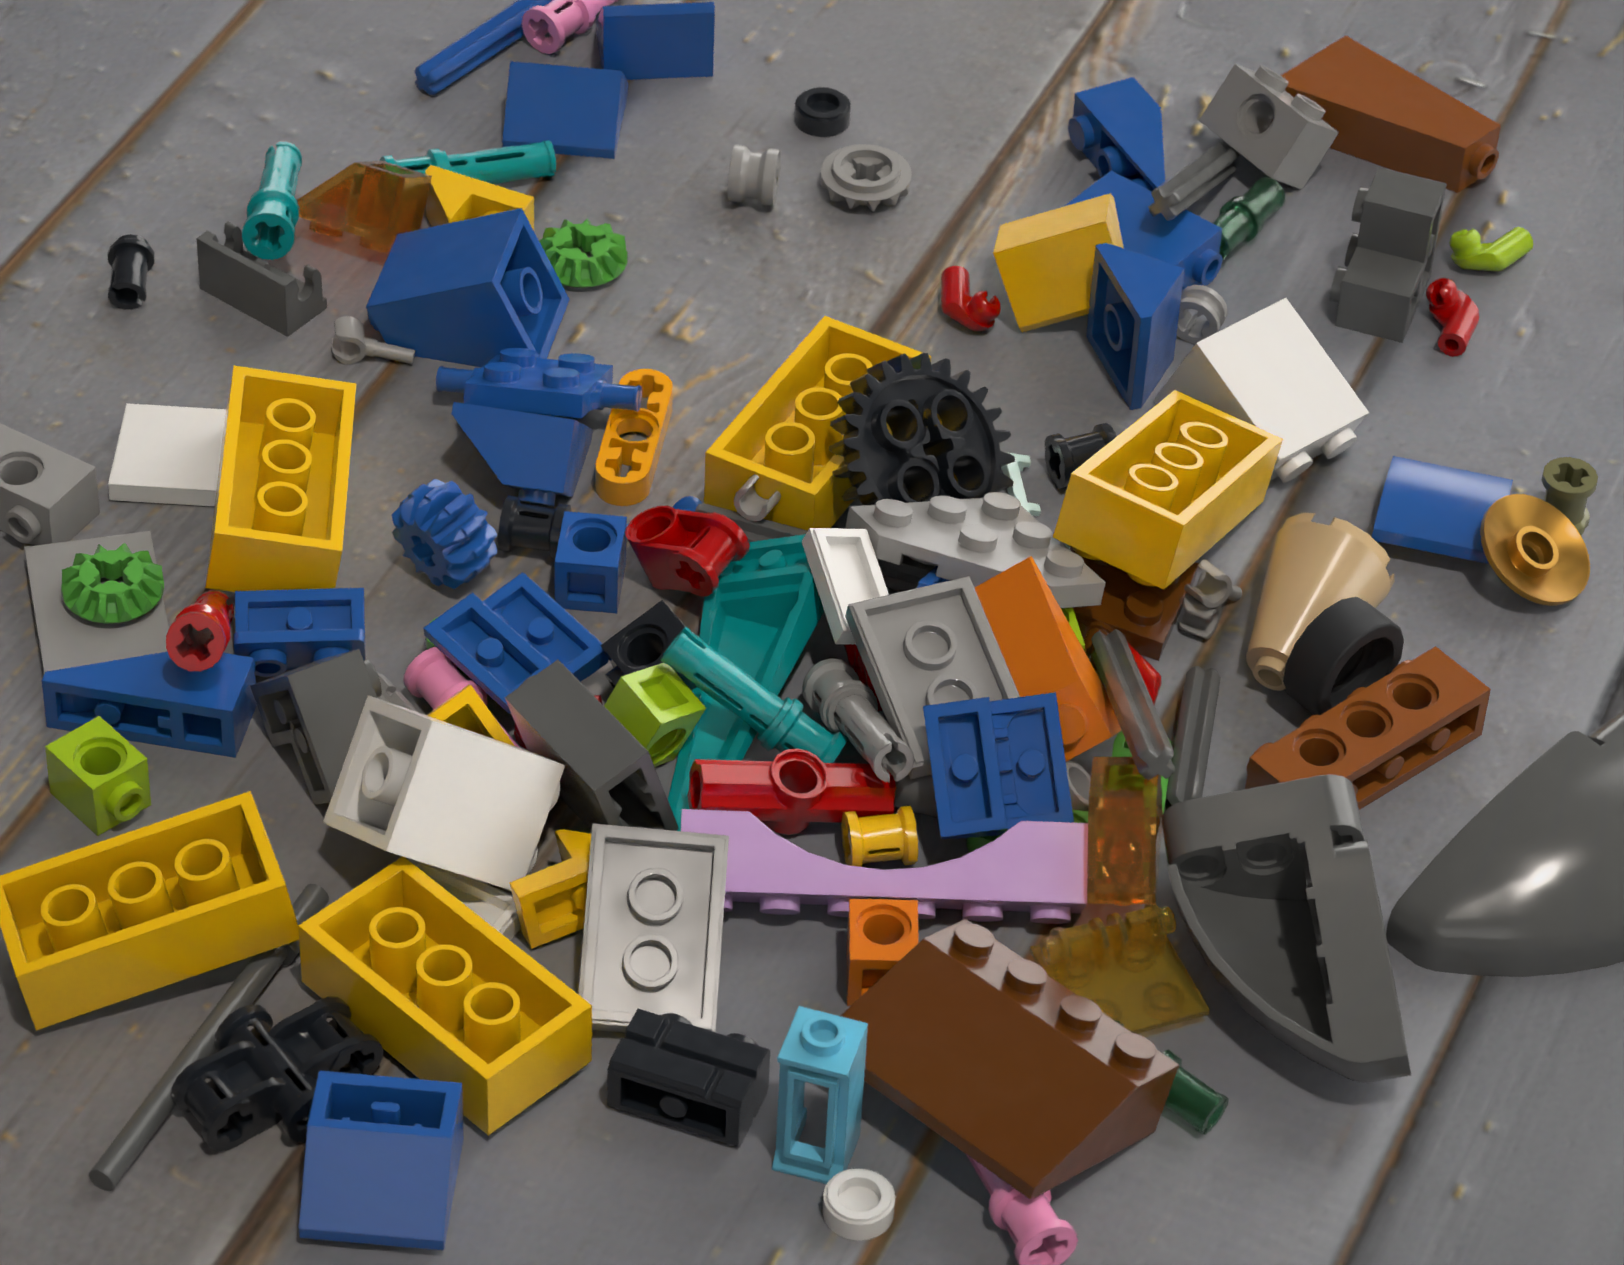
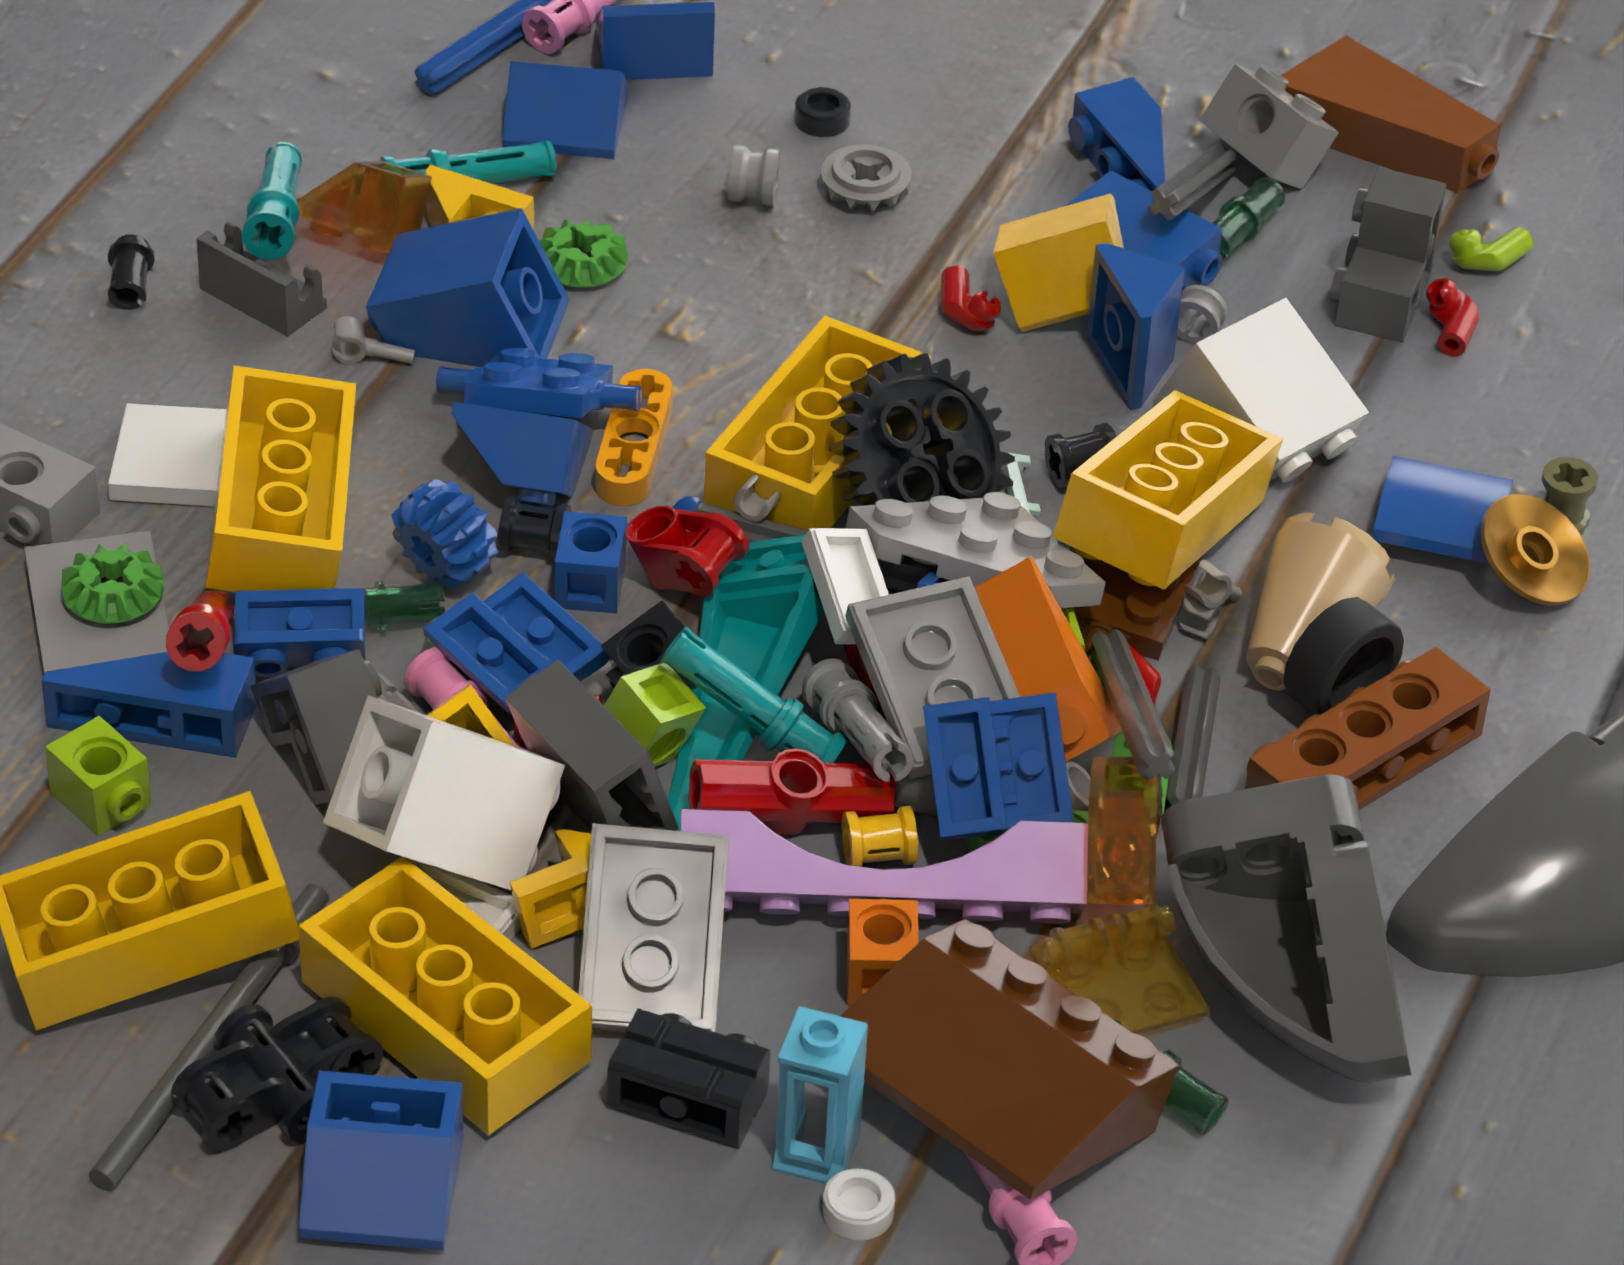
(402, 604): none -> clear green pin

